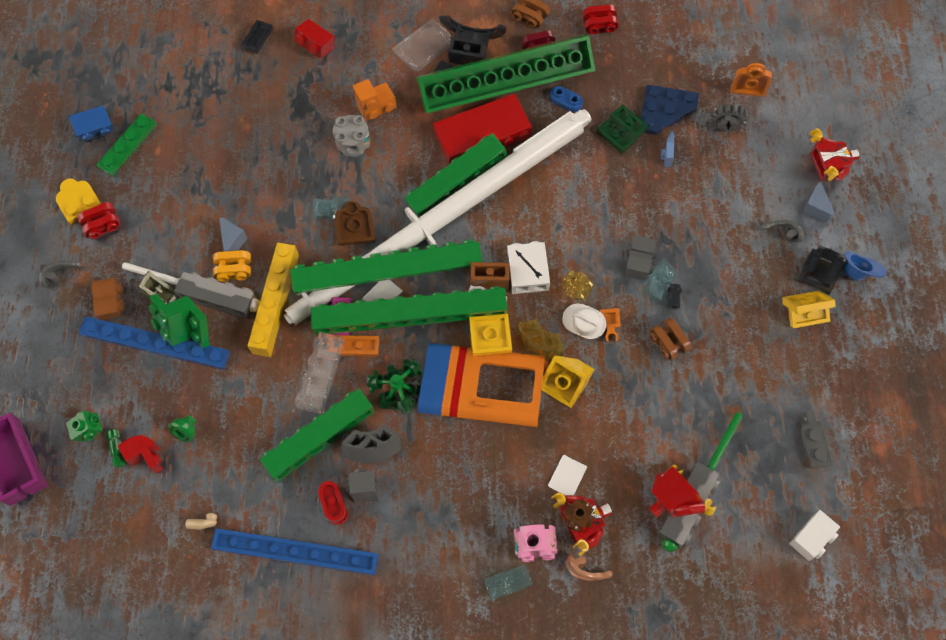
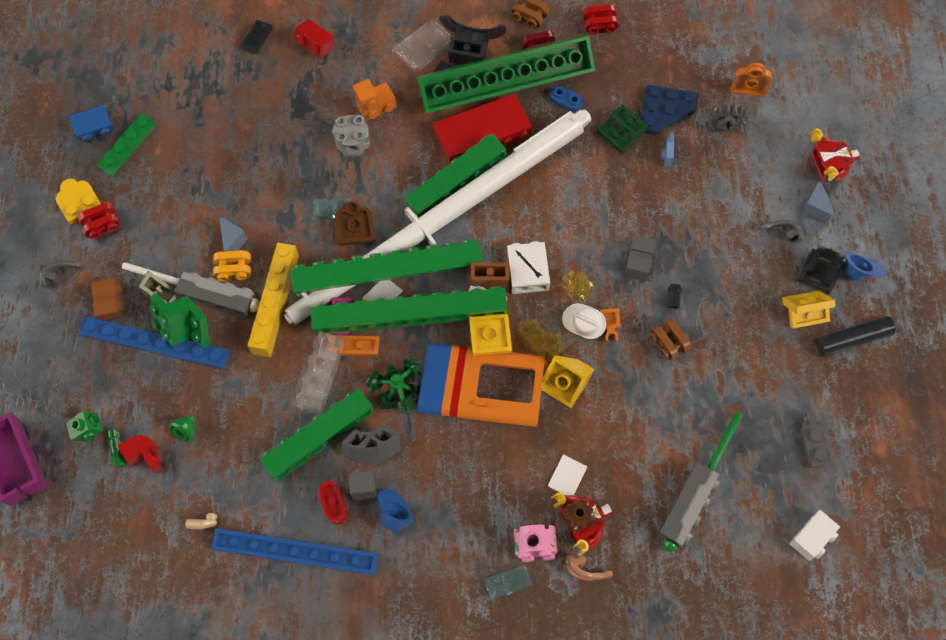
(394, 510): none -> blue piece
(660, 277): clear light blue slope -> none
(677, 496): red torso -> none
(855, 336): none -> black brick

